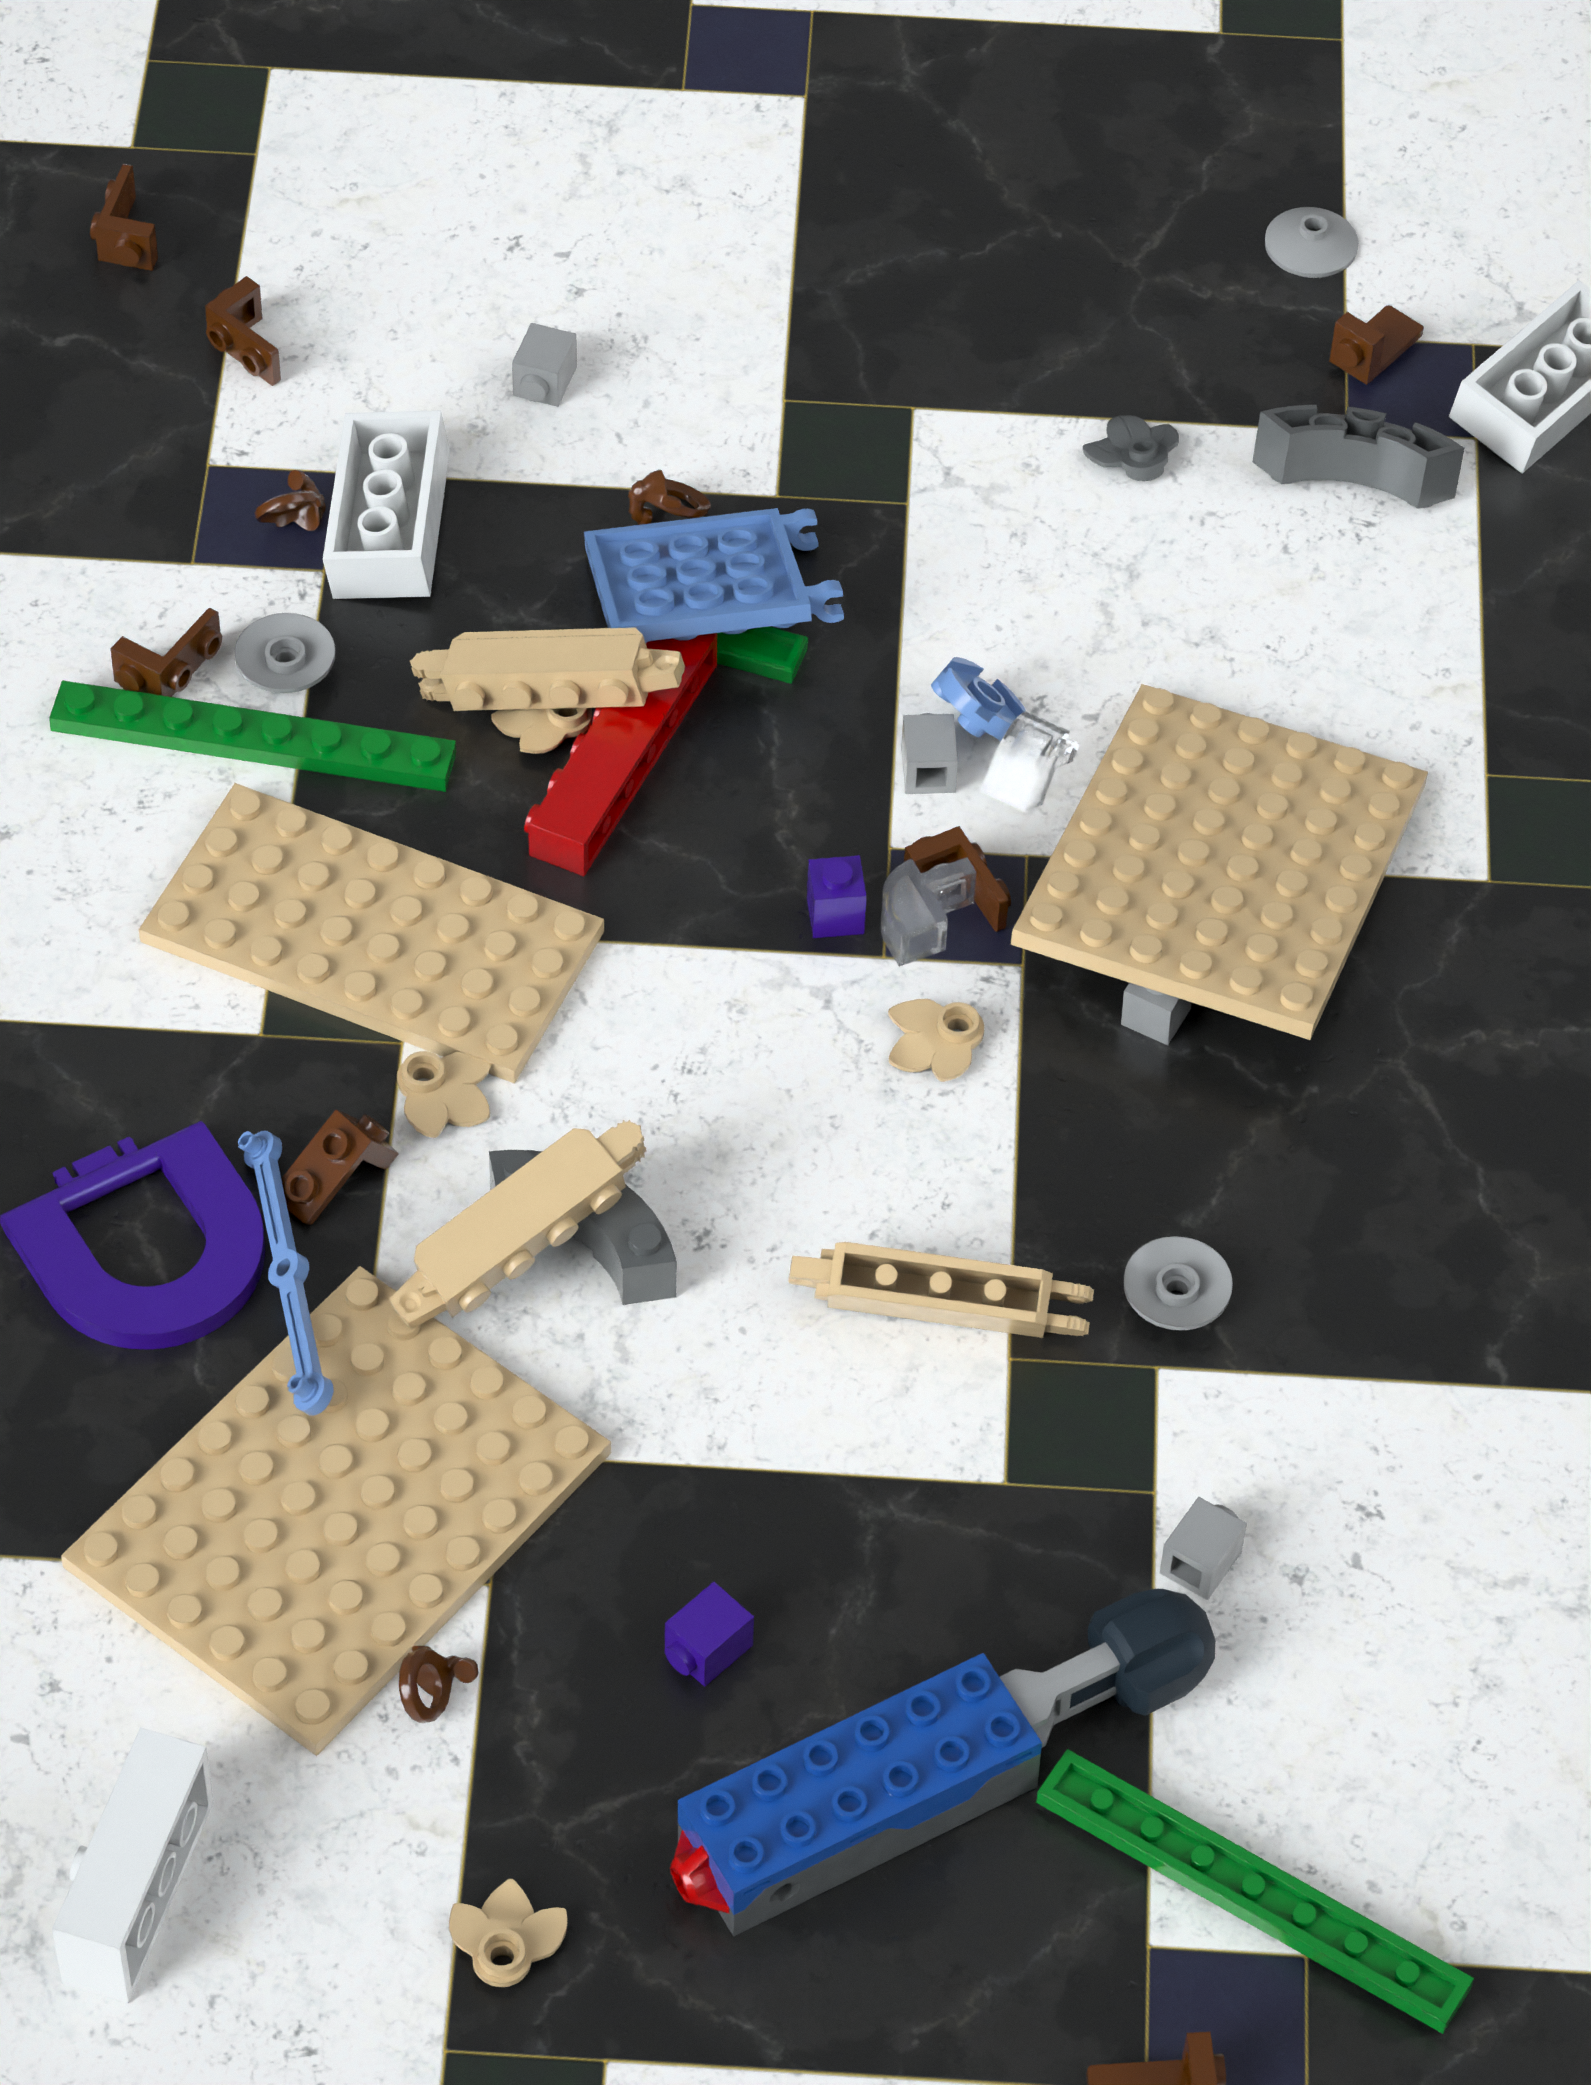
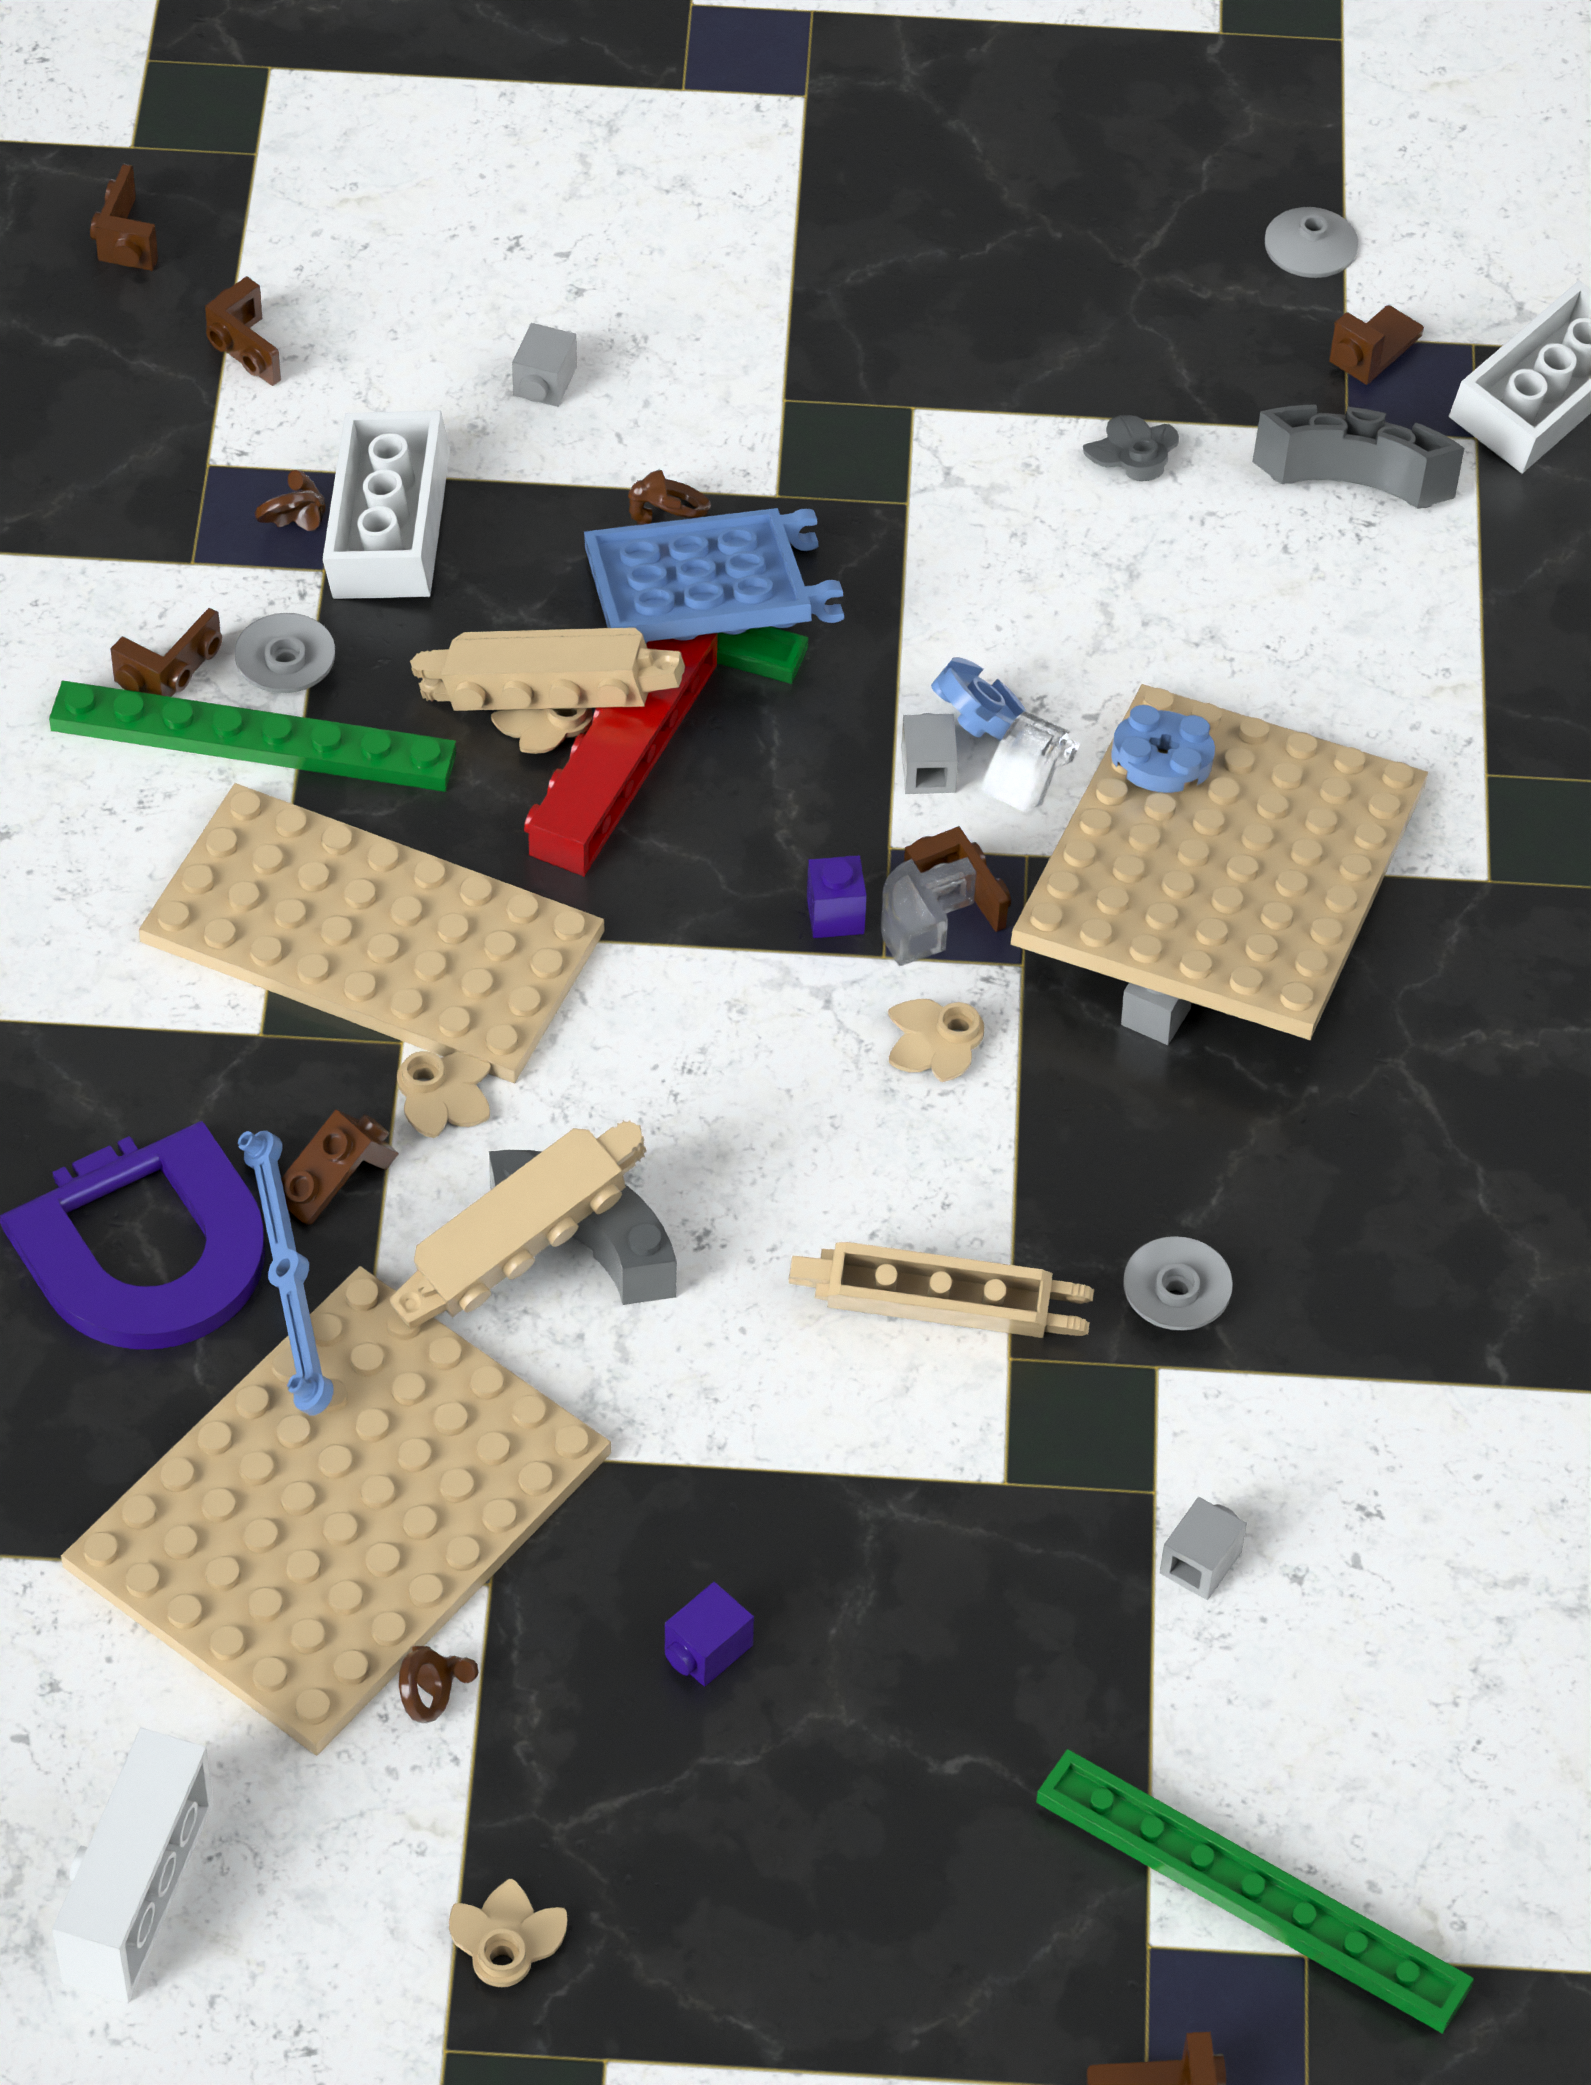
(919, 1763): piece -> none
(1149, 729): none -> medium blue plate

